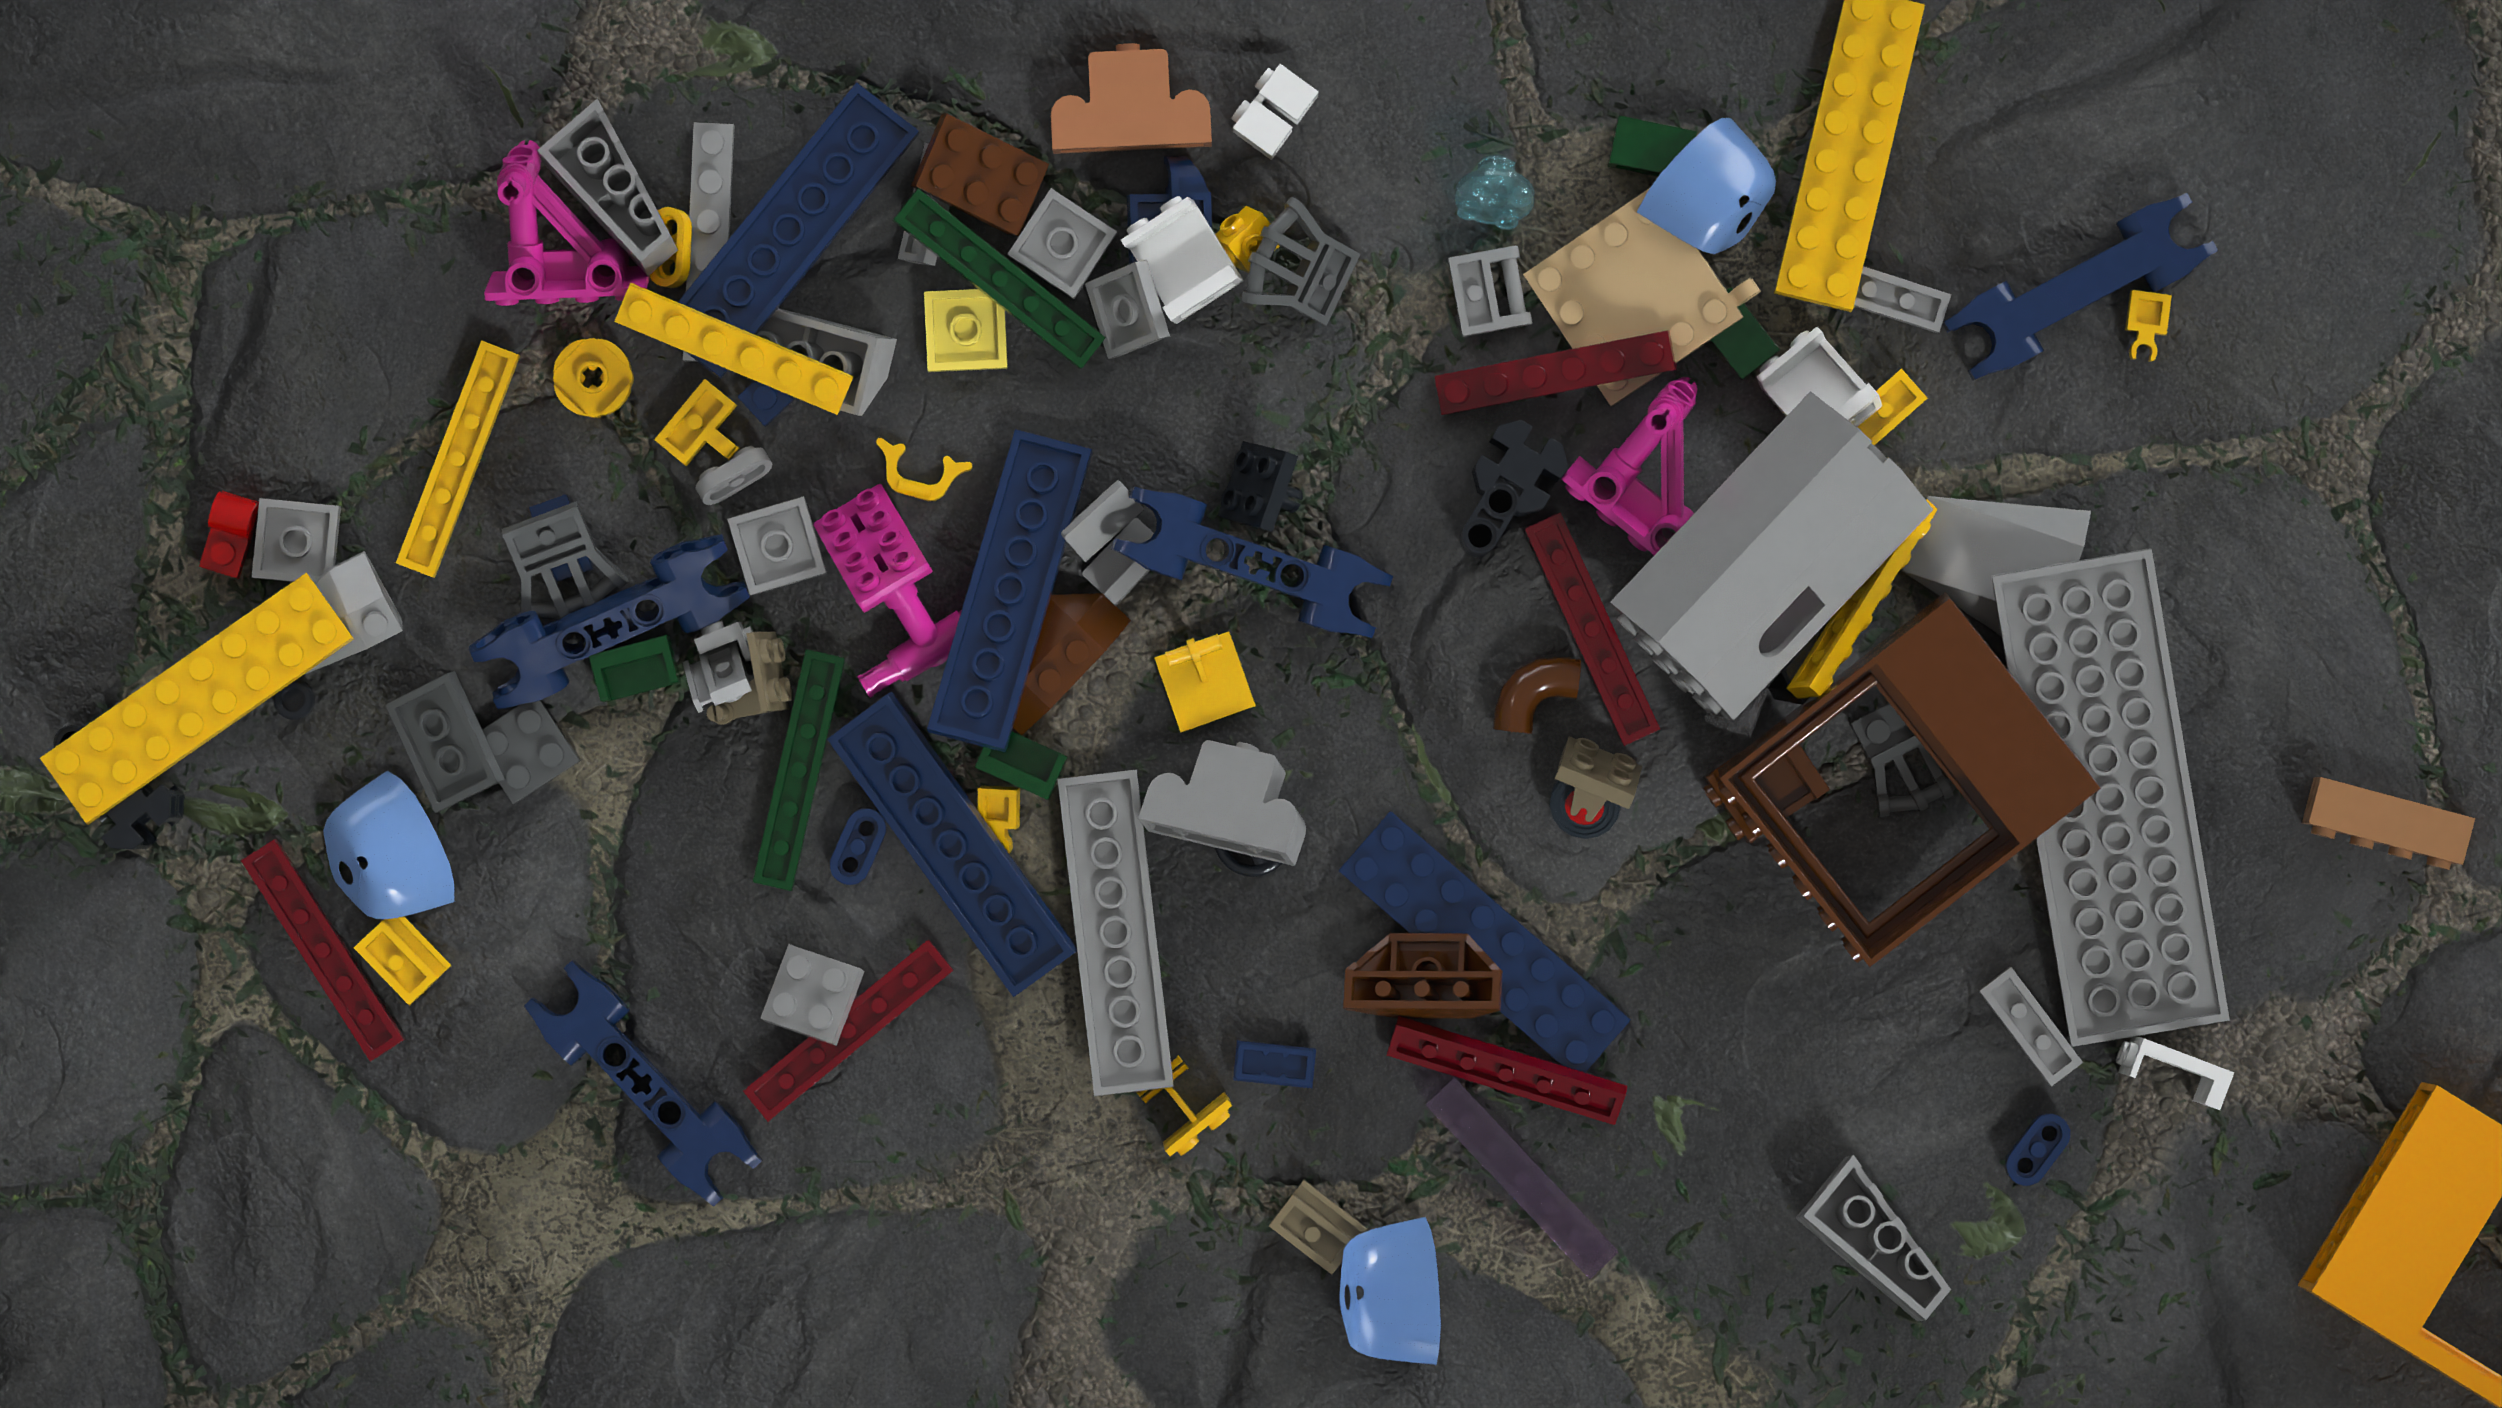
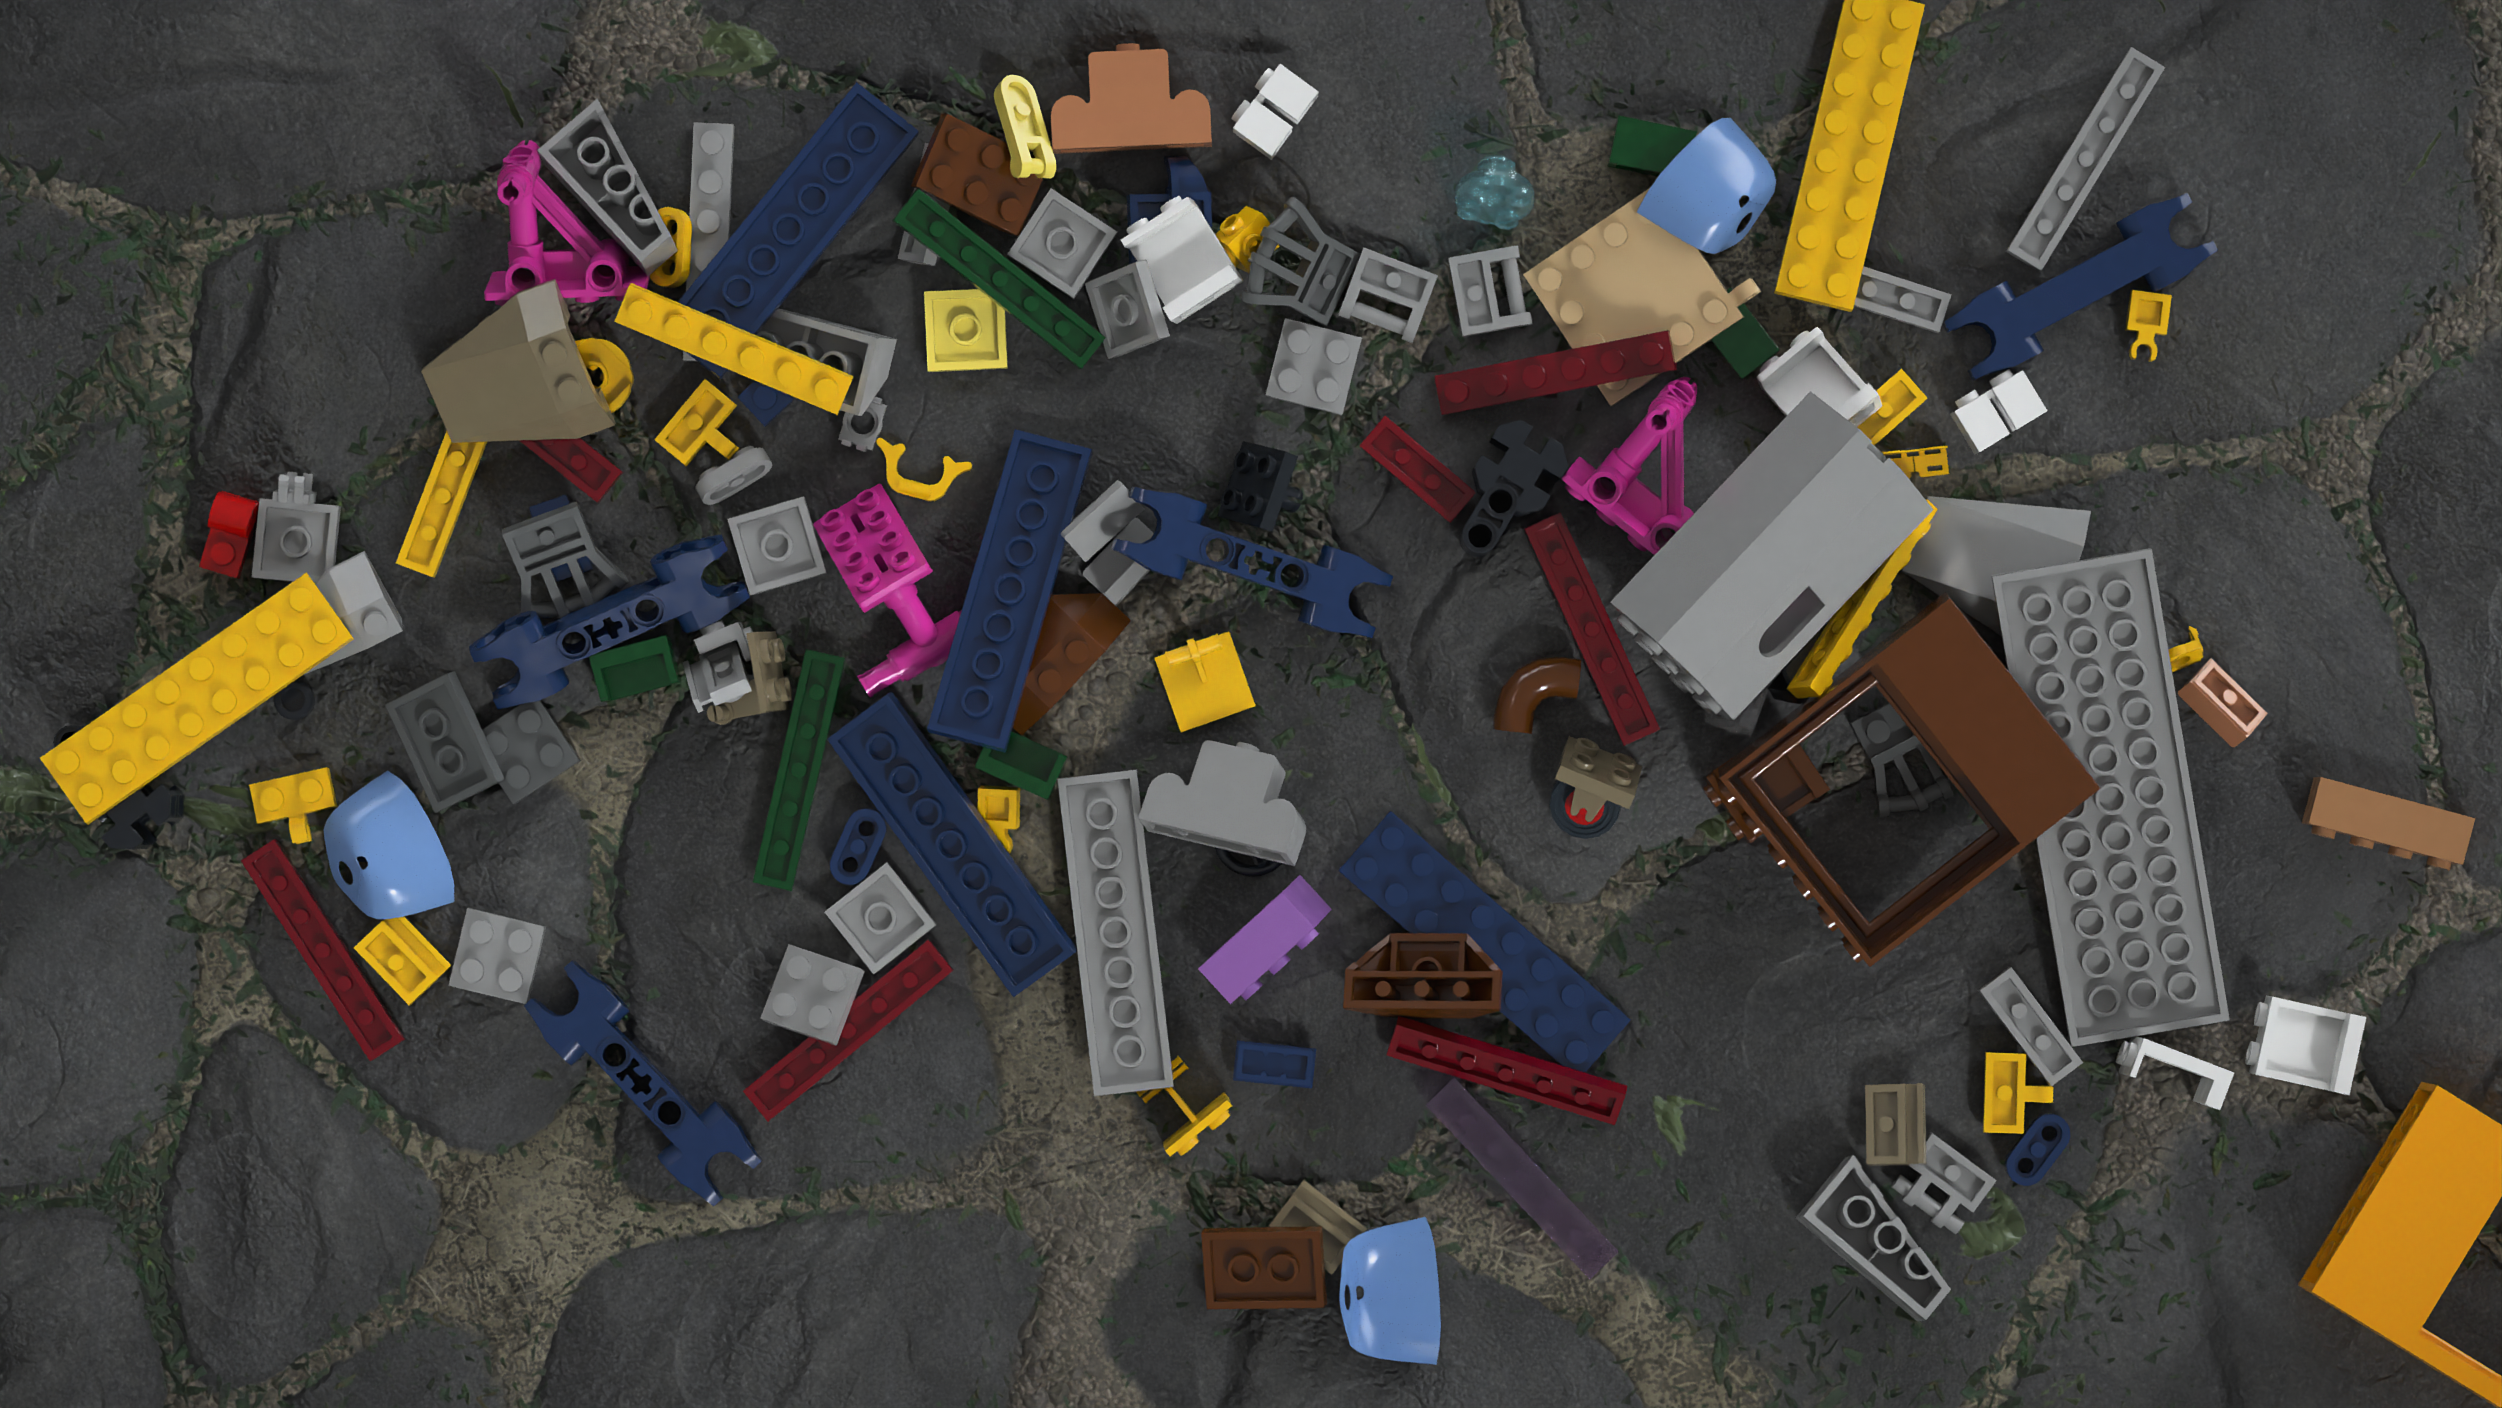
(293, 799): none -> yellow plate
(295, 489): none -> light grey piece
(497, 955): none -> light grey plate
(518, 376): none -> dark tan wedge
(578, 464): none -> dark red plate
(863, 441): none -> light grey piece
(880, 918): none -> light grey plate
(1024, 128): none -> light yellow plate
(1264, 1267): none -> reddish brown plate
(1265, 941): none -> medium lavender wedge
(1313, 366): none -> light grey plate
(1392, 282): none -> light grey plate
(1417, 469): none -> dark red plate
(1895, 1124): none -> dark tan plate
(1922, 461): none -> yellow piece
(1952, 1174): none -> light grey plate
(2007, 1093): none -> yellow plate
(2013, 398): none -> white piece
(2085, 159): none -> light grey plate
(2187, 653): none -> yellow piece
(2222, 703): none -> nougat slope
(2305, 1044): none -> white panel

